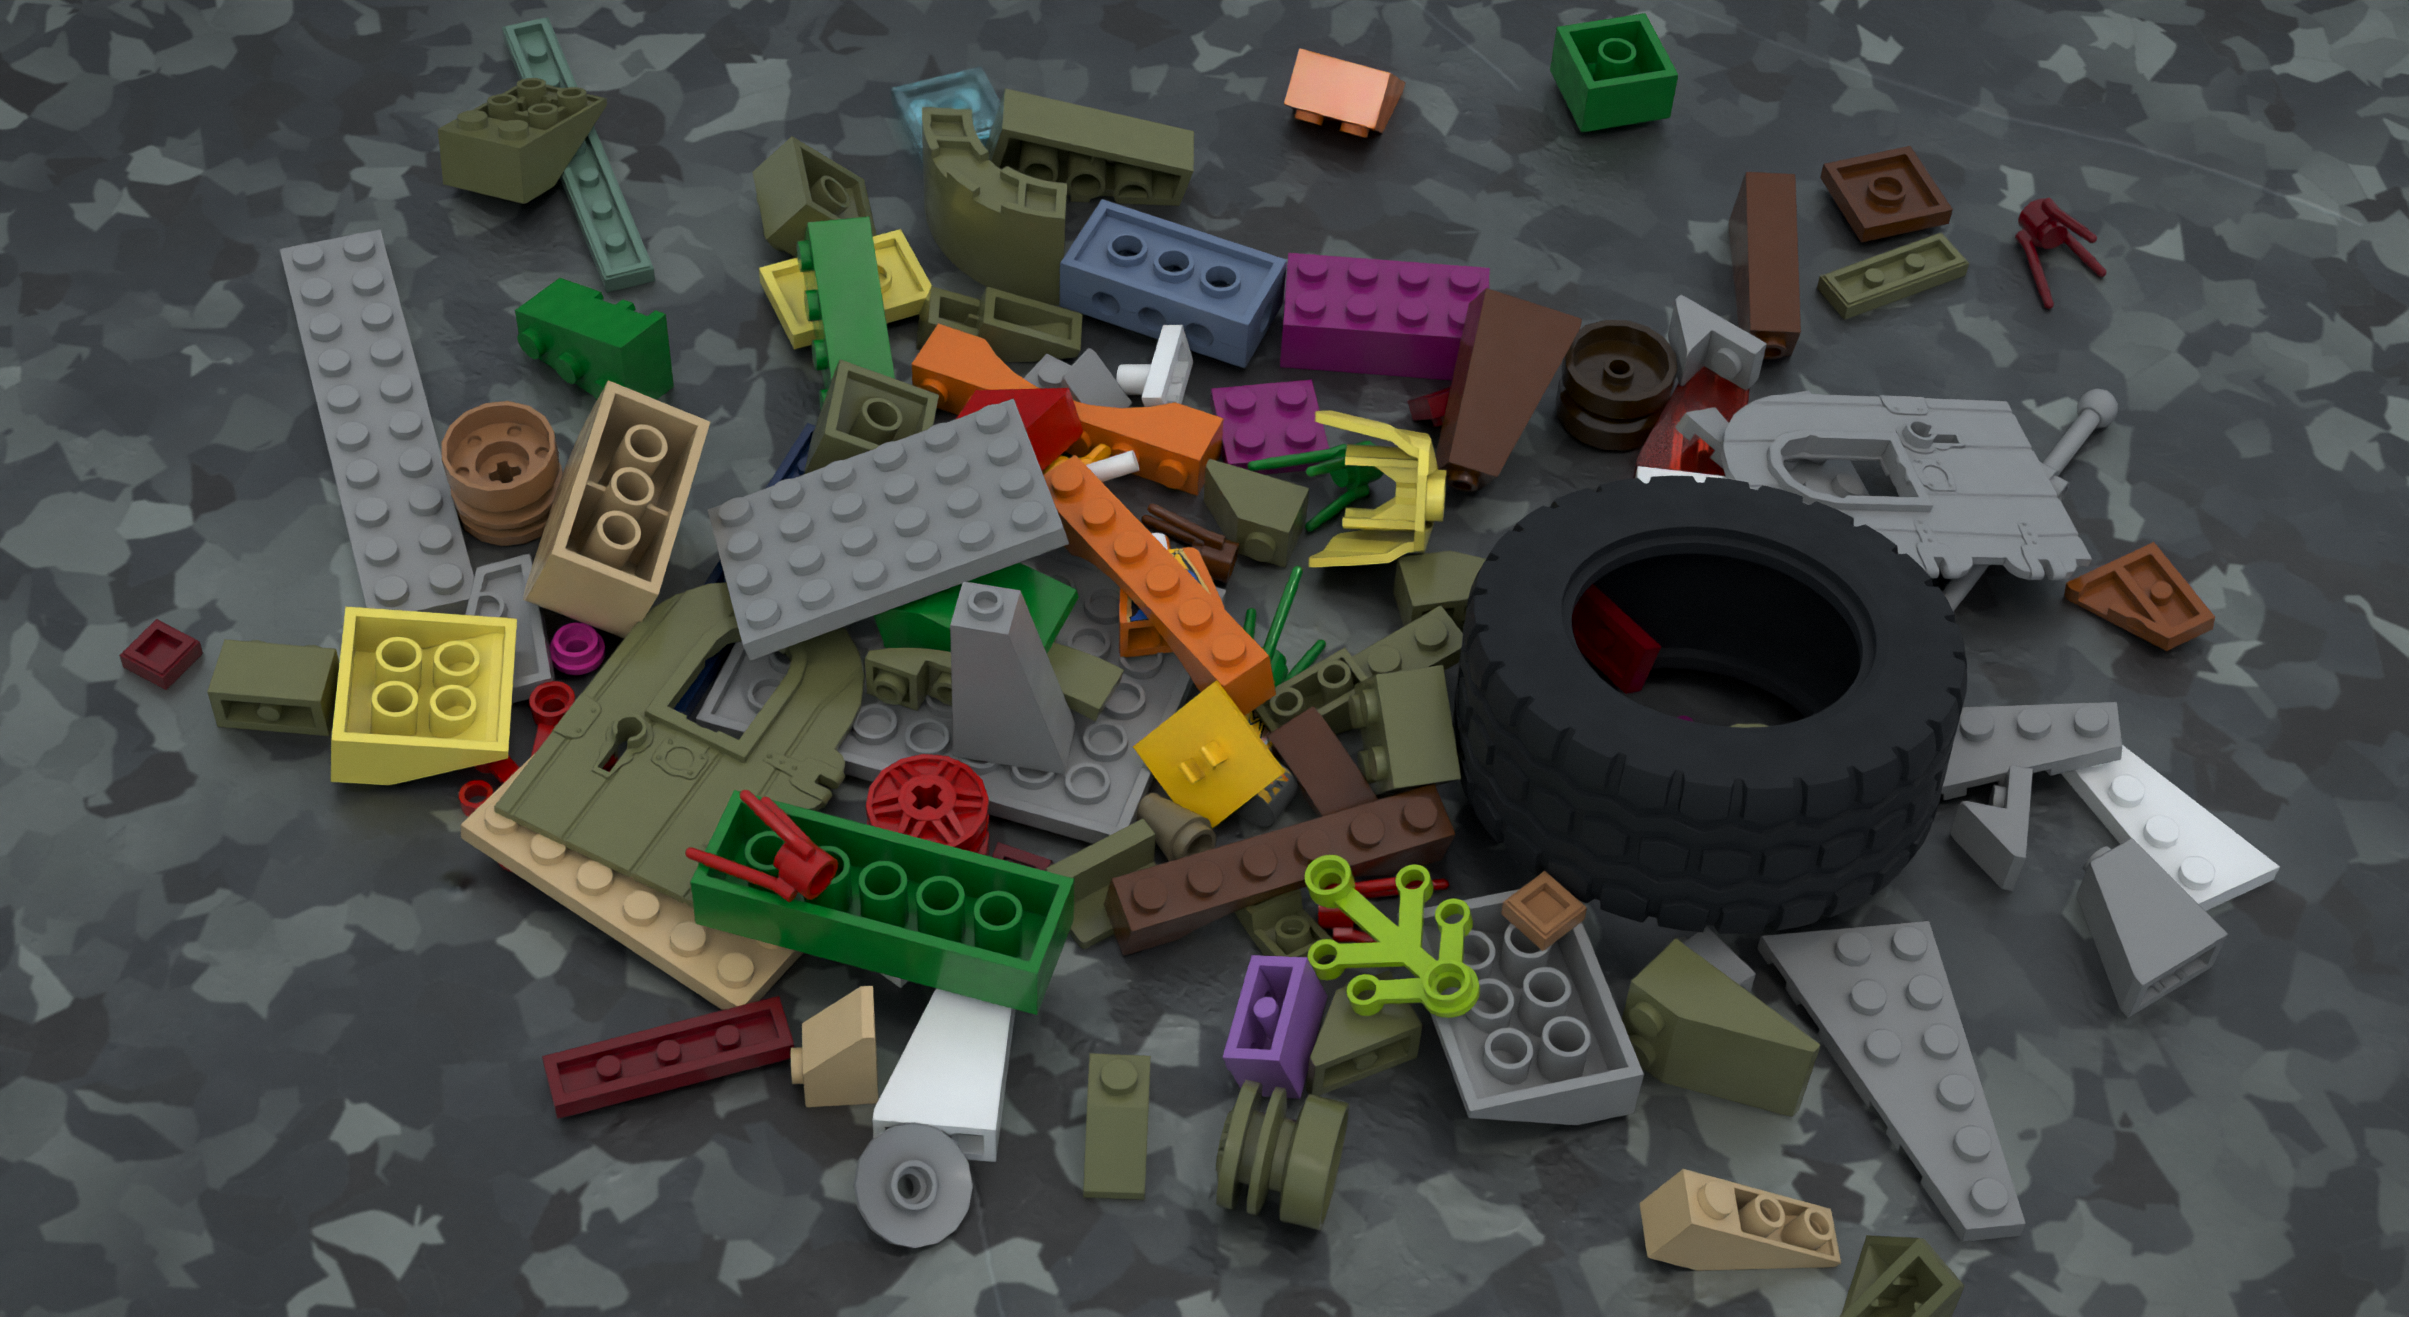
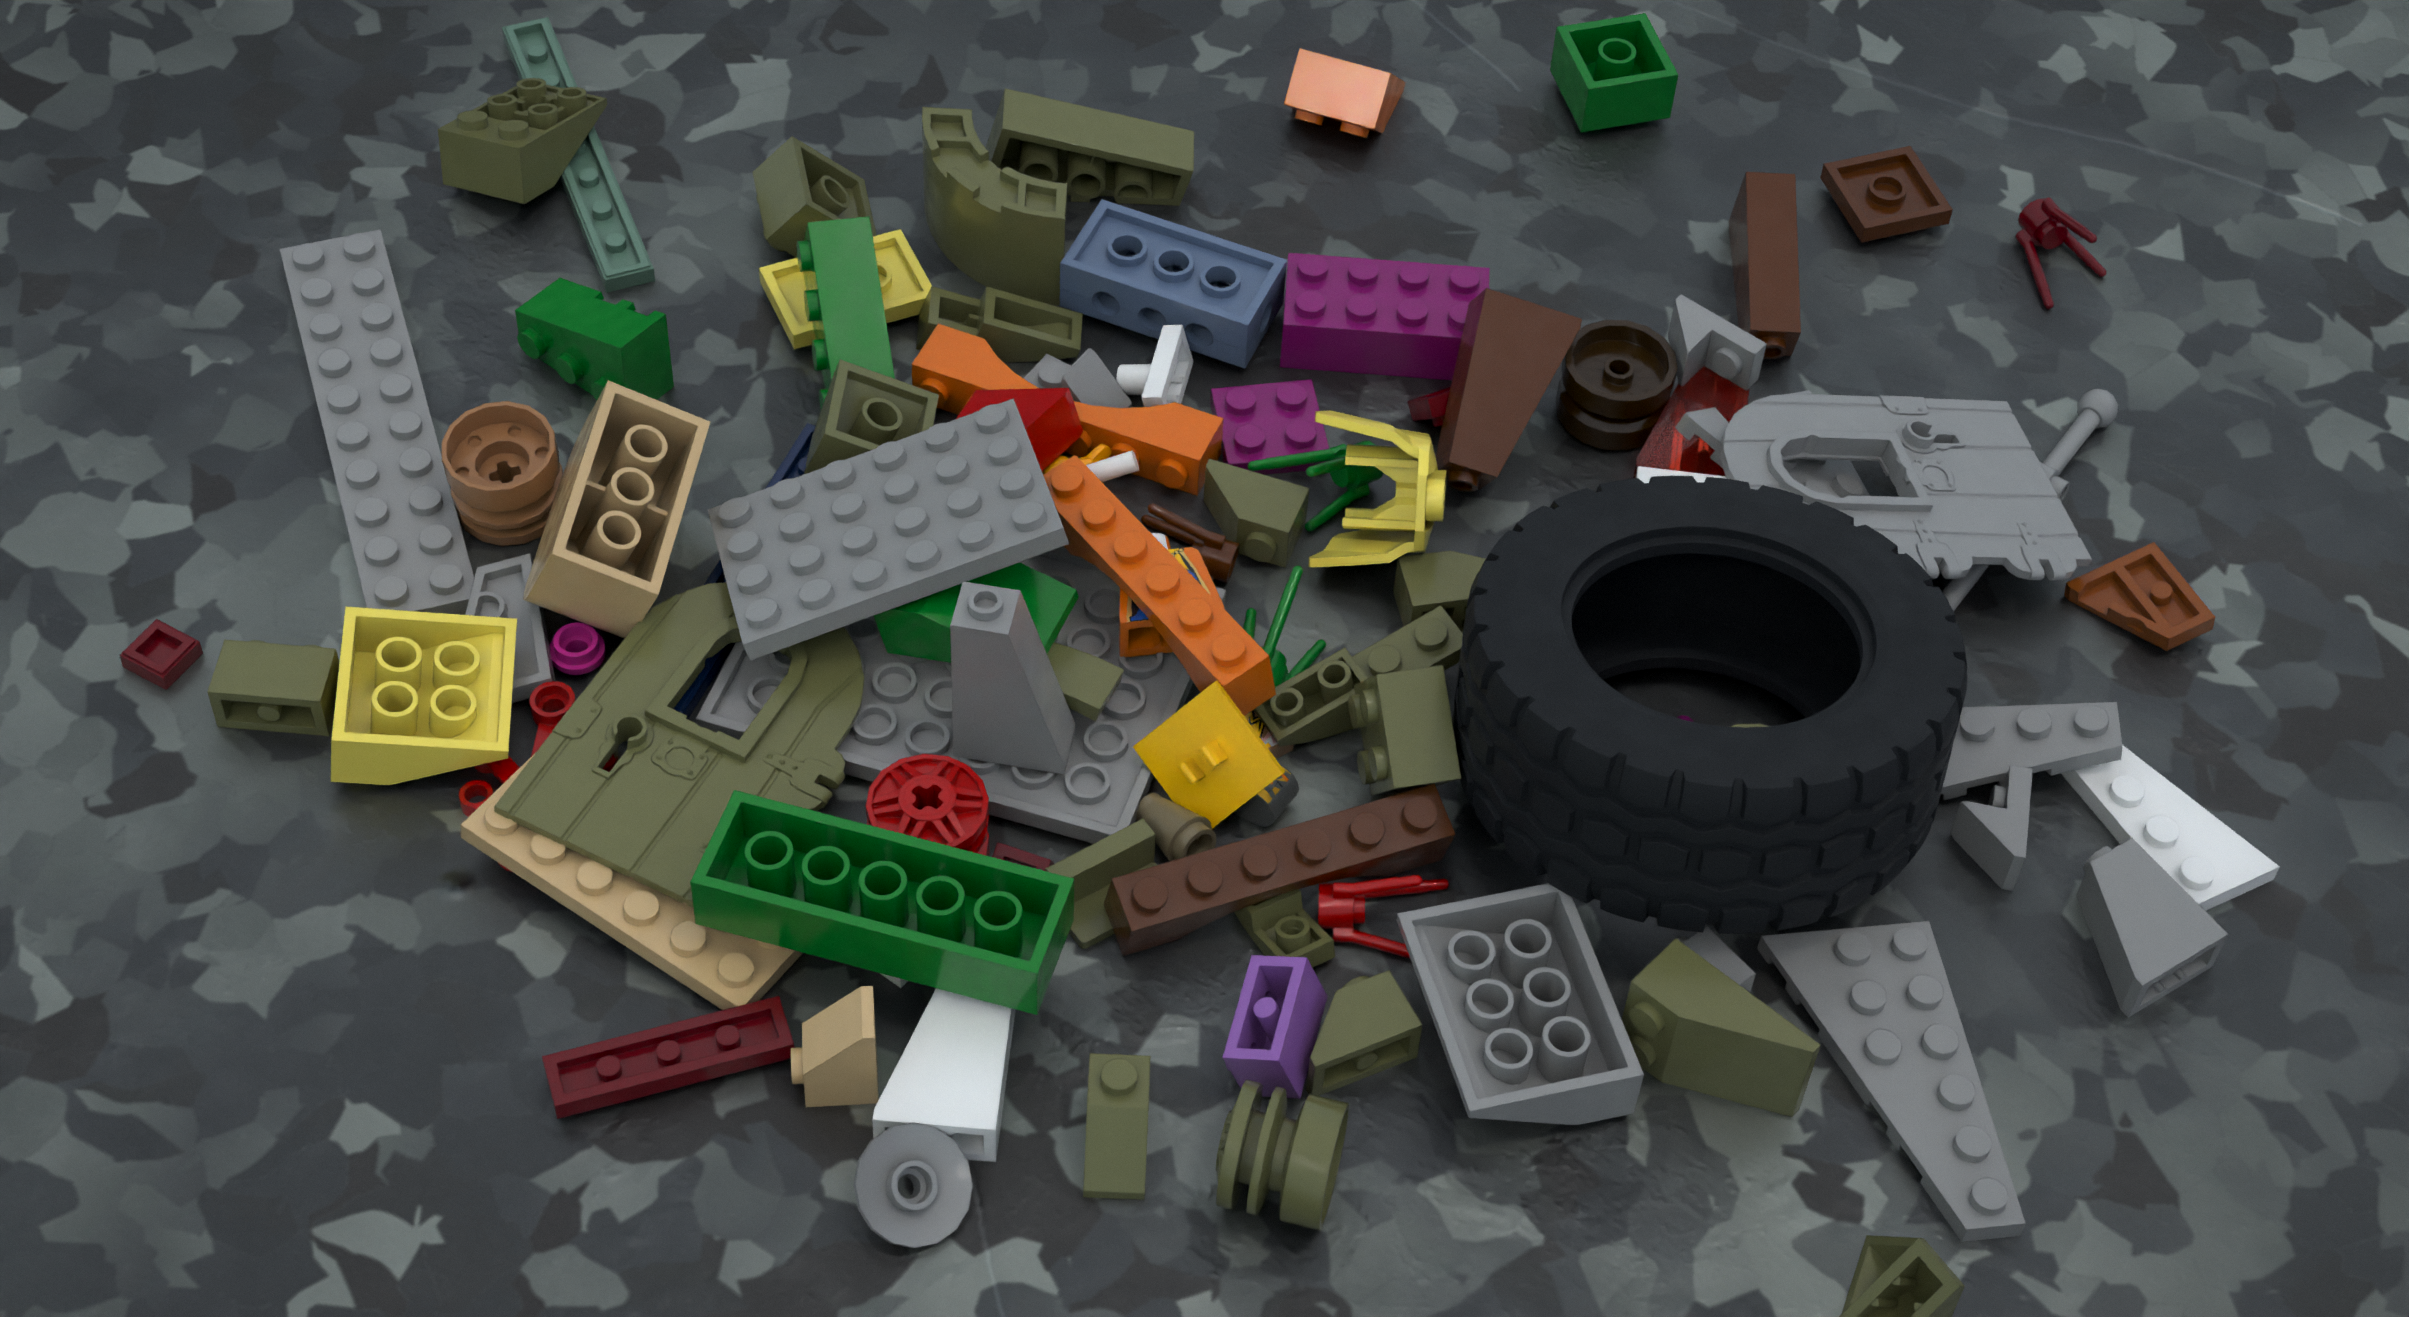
(800, 862): red plant -> none
(909, 675): olive slope -> none
(956, 90): clear light blue plate -> none
(1320, 764): reddish brown slope -> none
(1394, 944): lime plant -> none
(1543, 910): medium nougat tile -> none
(1613, 641): dark red plate -> none
(1732, 1226): tan slope -> none
(1892, 275): olive tile -> none

